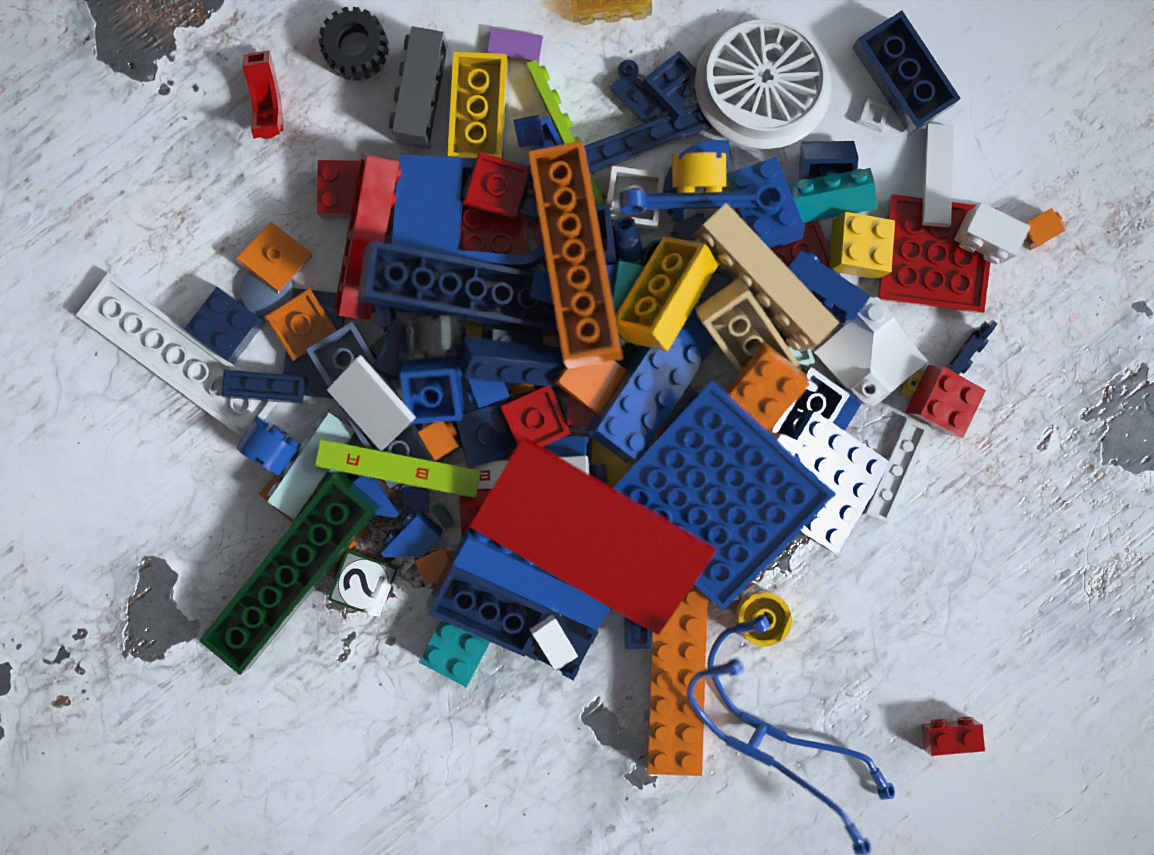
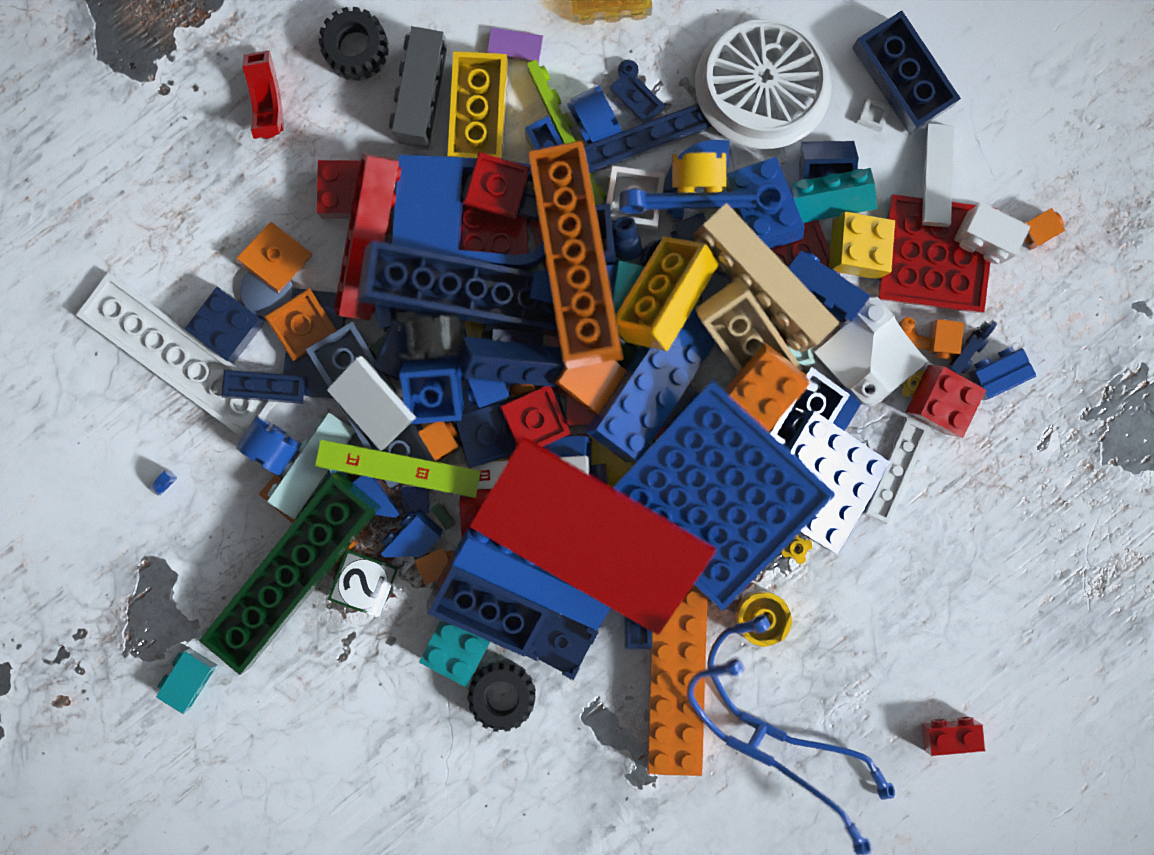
(163, 482): none -> blue tile
(186, 680): none -> teal brick
(485, 712): none -> black tyre
(529, 131): clear blue tile -> none
(553, 642): white tile -> none
(595, 114): none -> blue brick
(671, 83): dark blue wing -> none
(791, 444): white tile -> none
(799, 556): none -> yellow plate
(919, 341): none -> orange arm
(946, 339): none -> orange brick
(1002, 373): none -> blue brick

